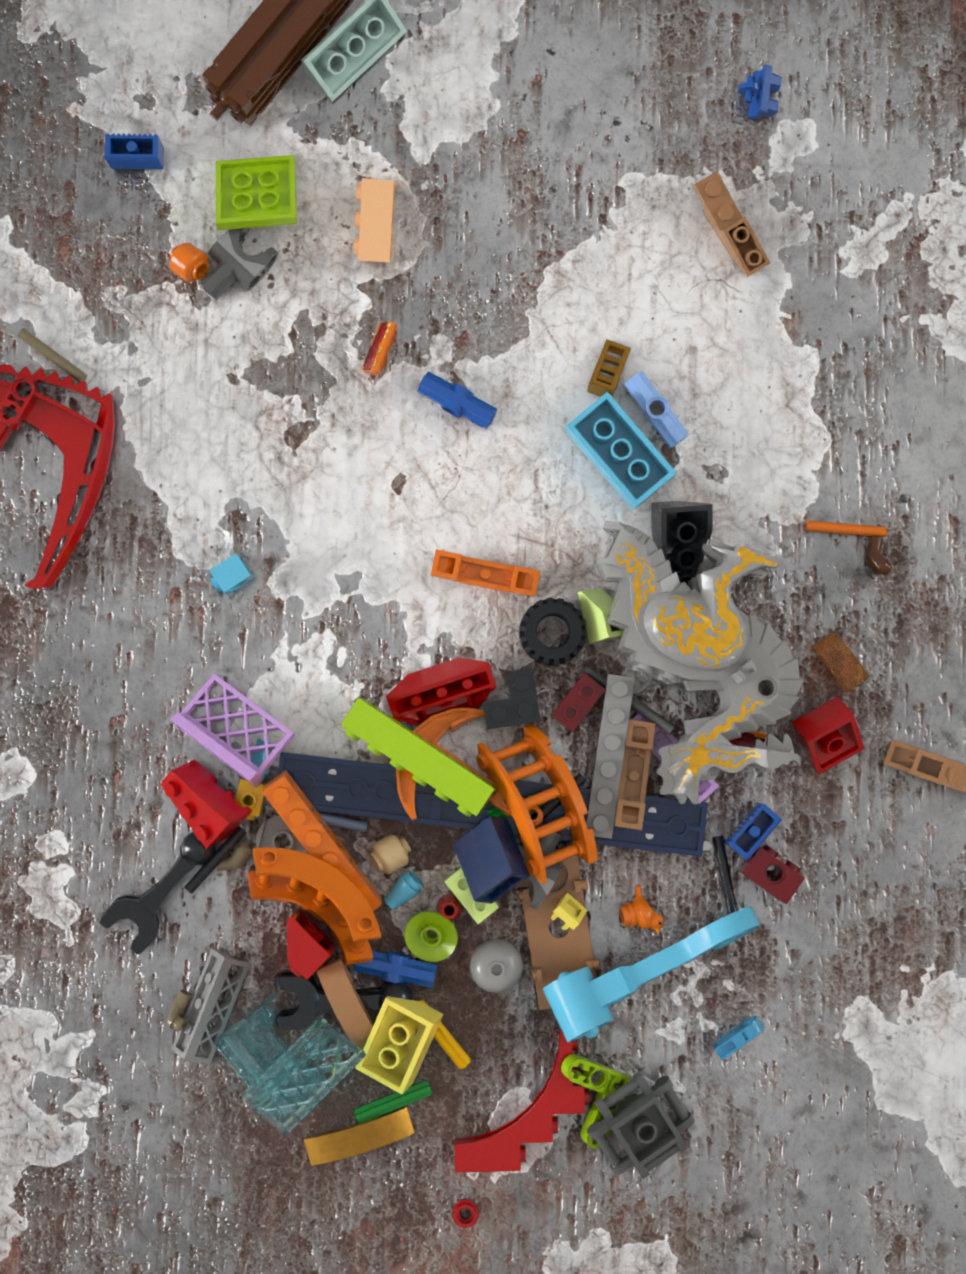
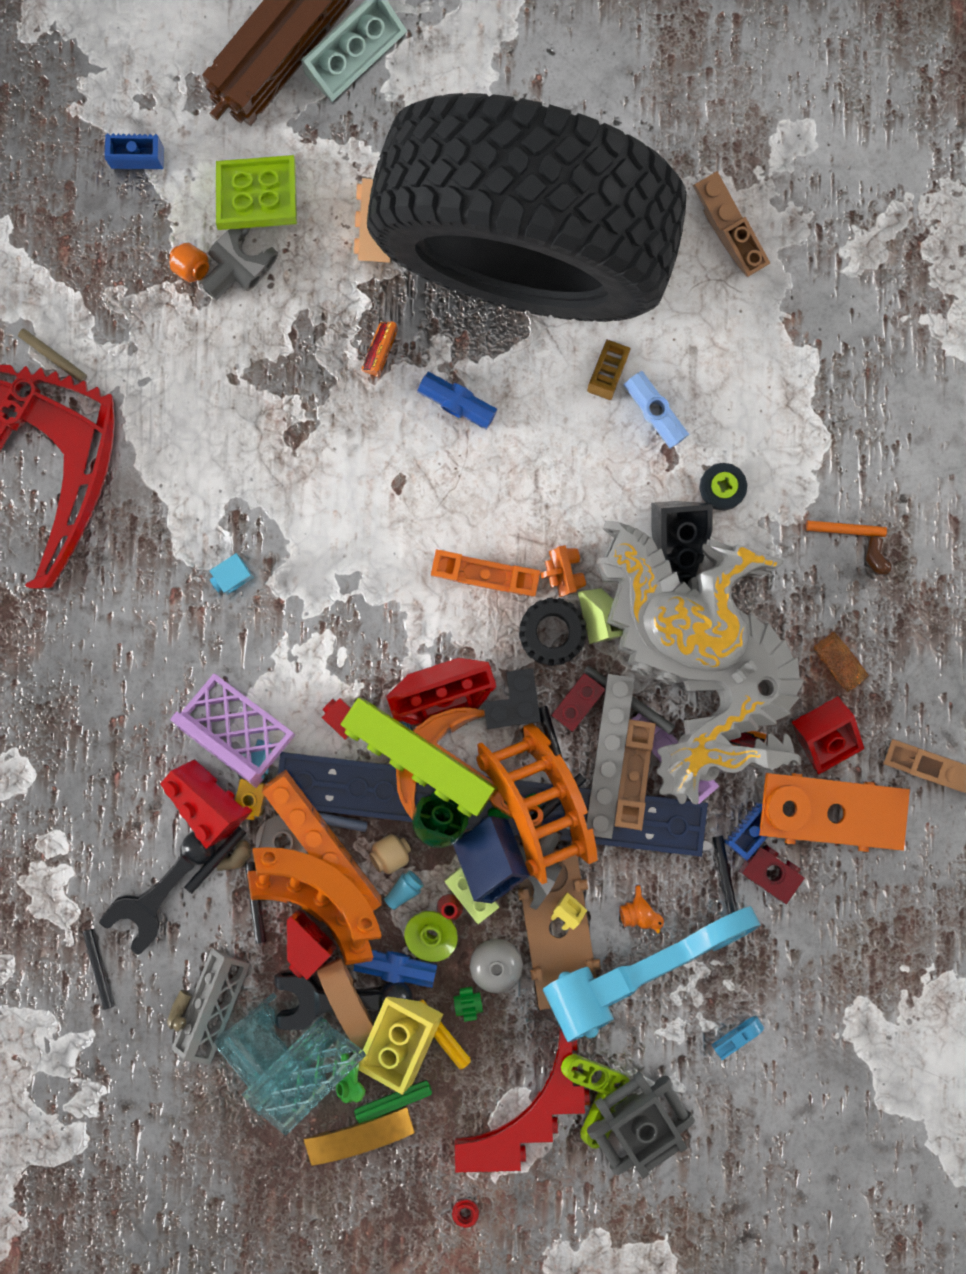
(98, 969): none -> black bar
(256, 911): none -> black bar
(334, 715): none -> red brick
(349, 1088): none -> bright green plate
(438, 821): none -> dark green cylinder
(468, 1004): none -> green gear
(527, 207): none -> black tyre
(549, 730): none -> black bar
(560, 570): none -> orange hips
(620, 451): medium azure brick -> none
(719, 494): none -> black wheel
(757, 92): blue hips -> none
(870, 818): none -> orange piece

